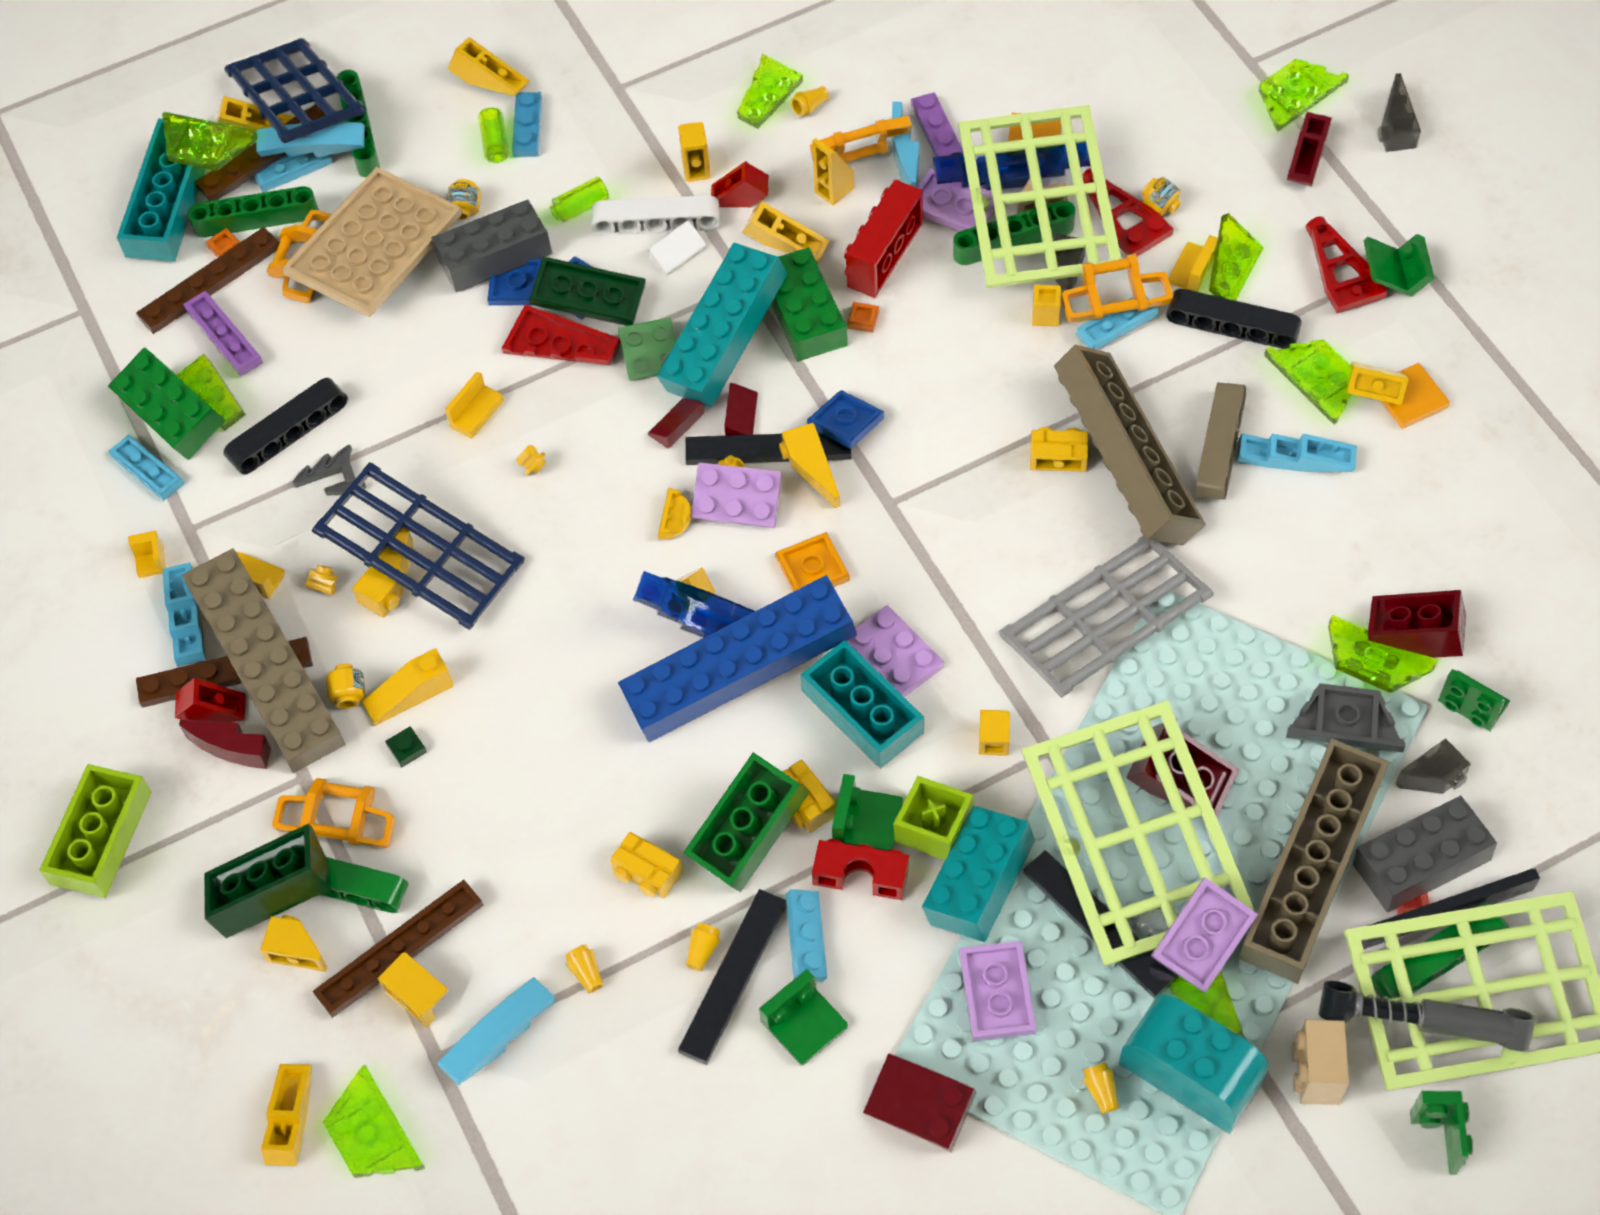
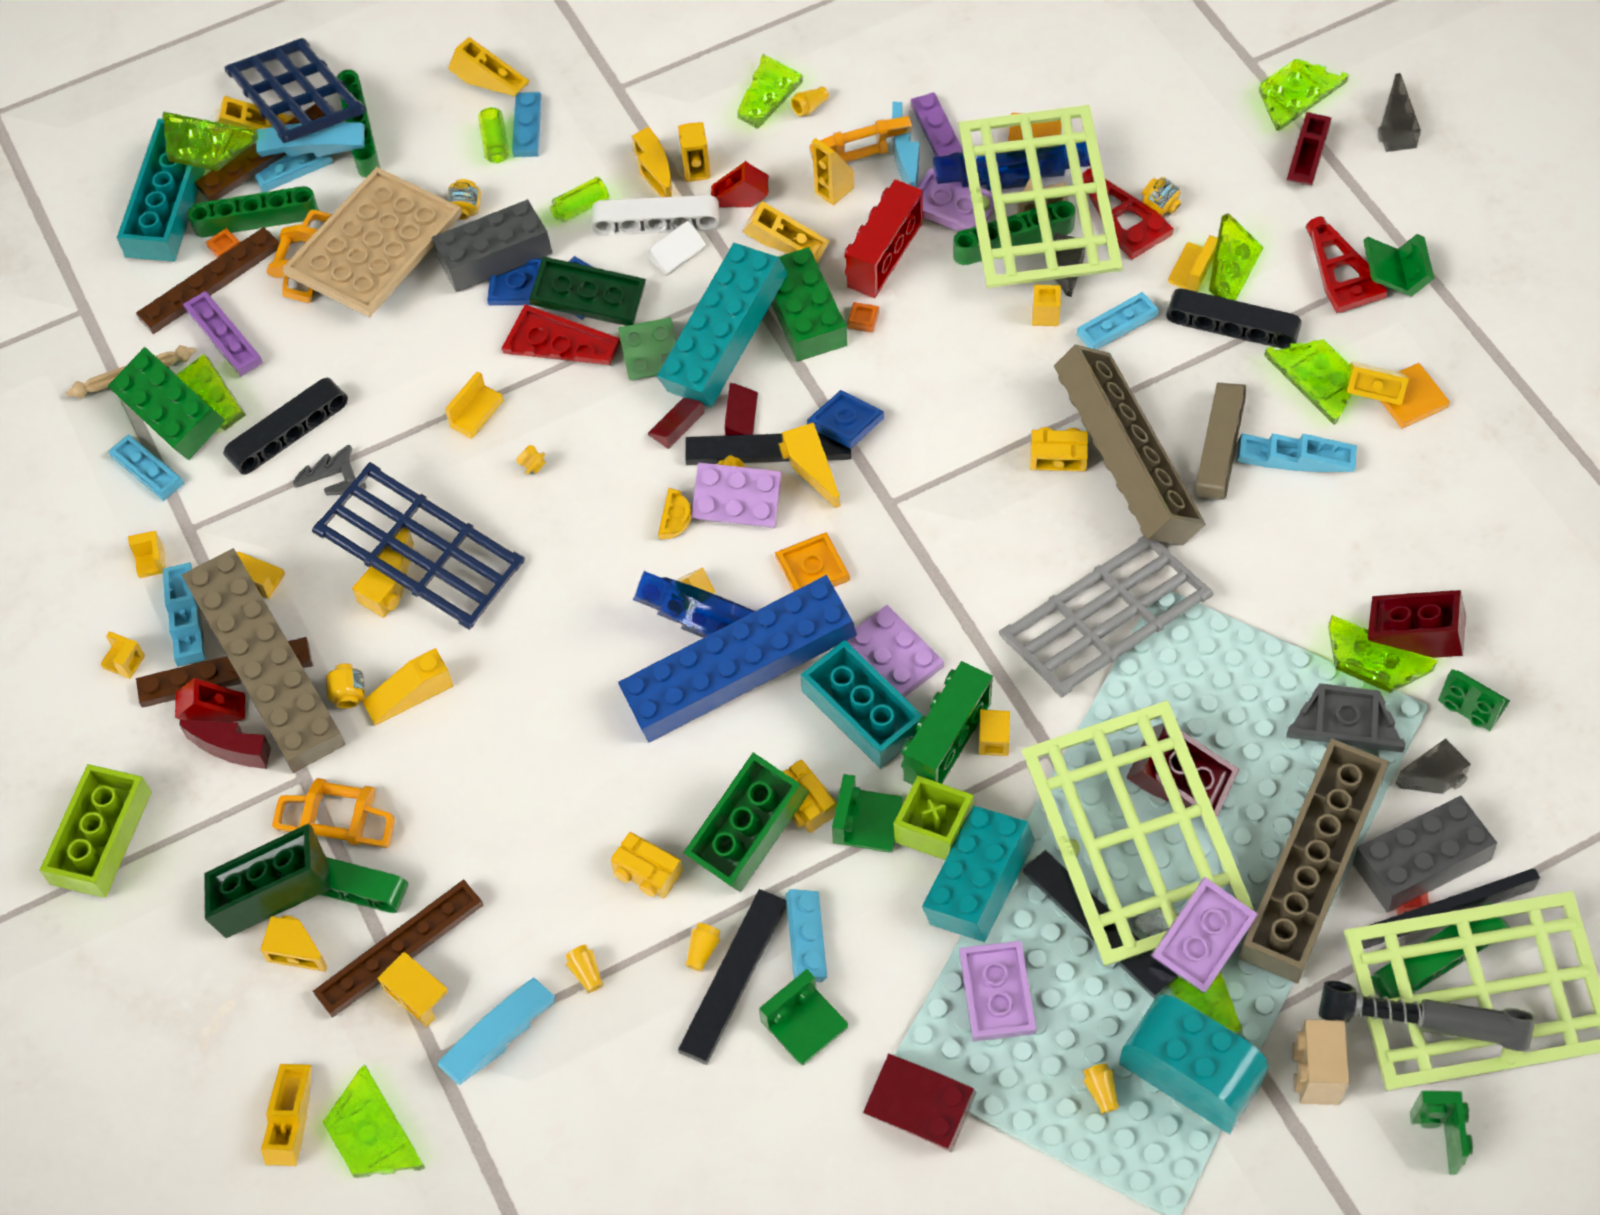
(102, 381): none -> tan wheel
(123, 656): none -> yellow panel
(322, 579): yellow plate -> none
(405, 746): dark green plate -> none
(652, 161): none -> yellow slope
(837, 860): red arch -> none
(948, 724): none -> green brick
(1139, 302): light orange bar -> none

